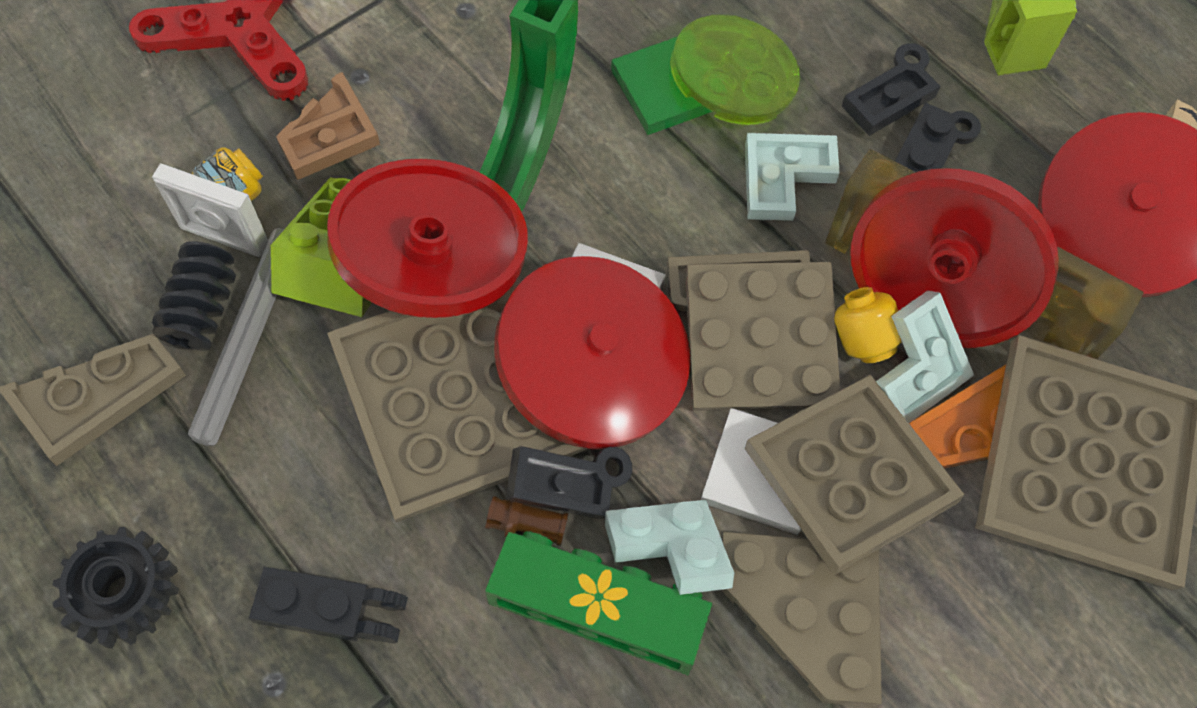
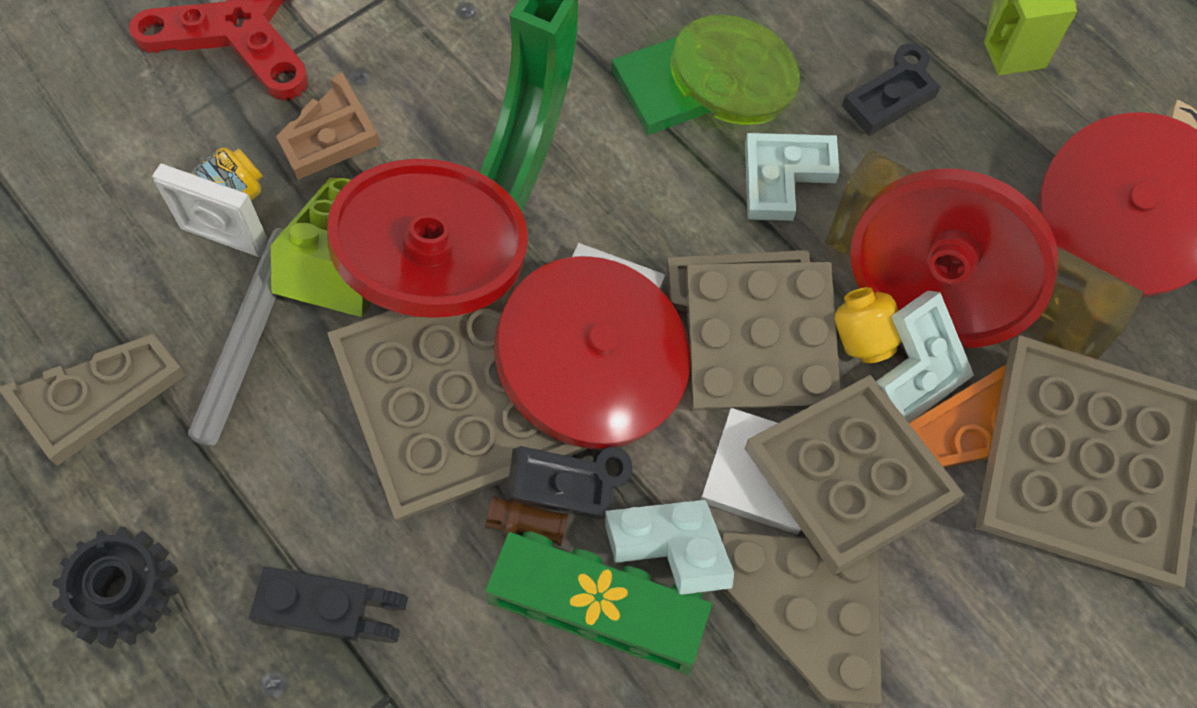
(192, 296): black piece -> none
(935, 136): black hinge -> none

